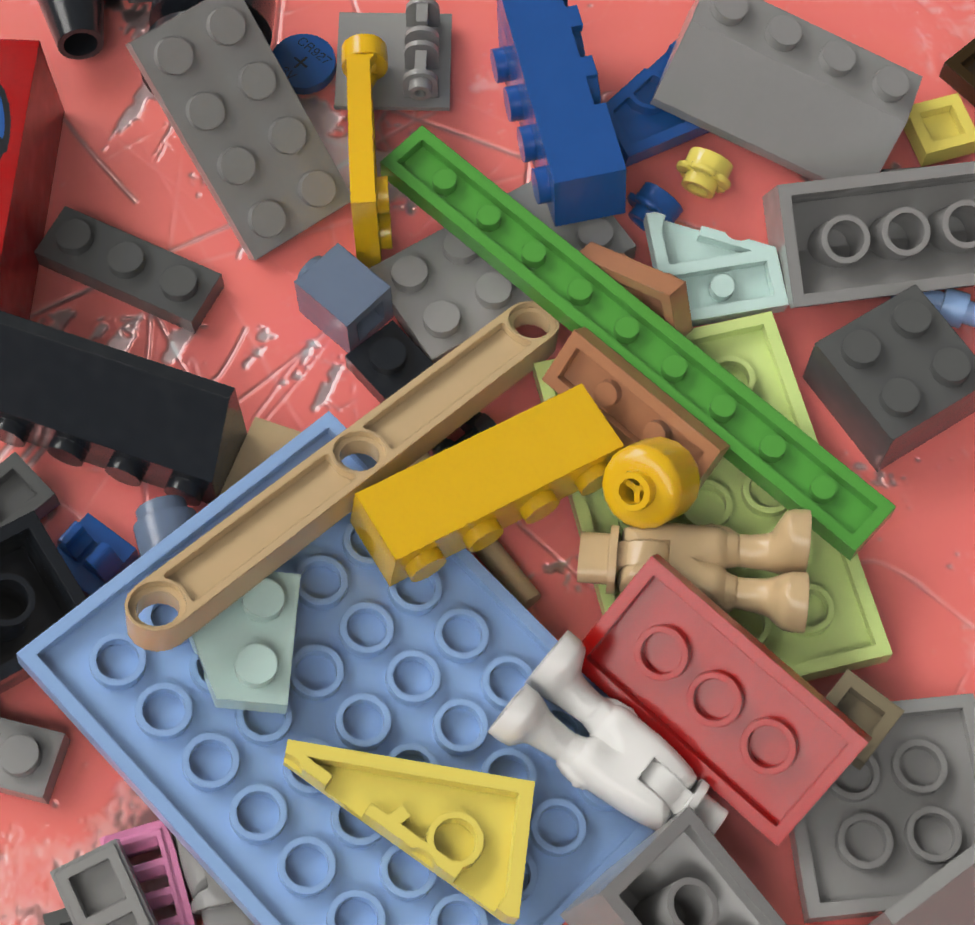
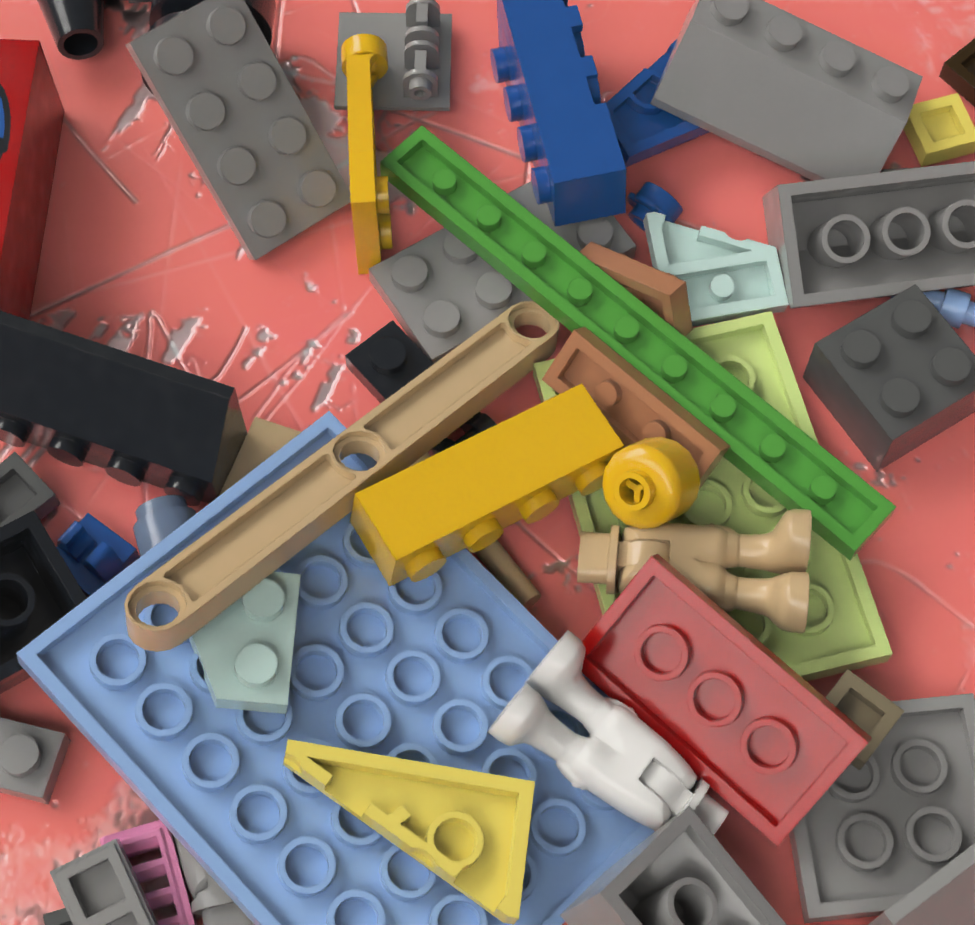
(129, 269): dark grey plate -> none
(307, 62): blue piece -> none
(343, 297): sand blue brick -> none
(705, 172): light yellow plate -> none

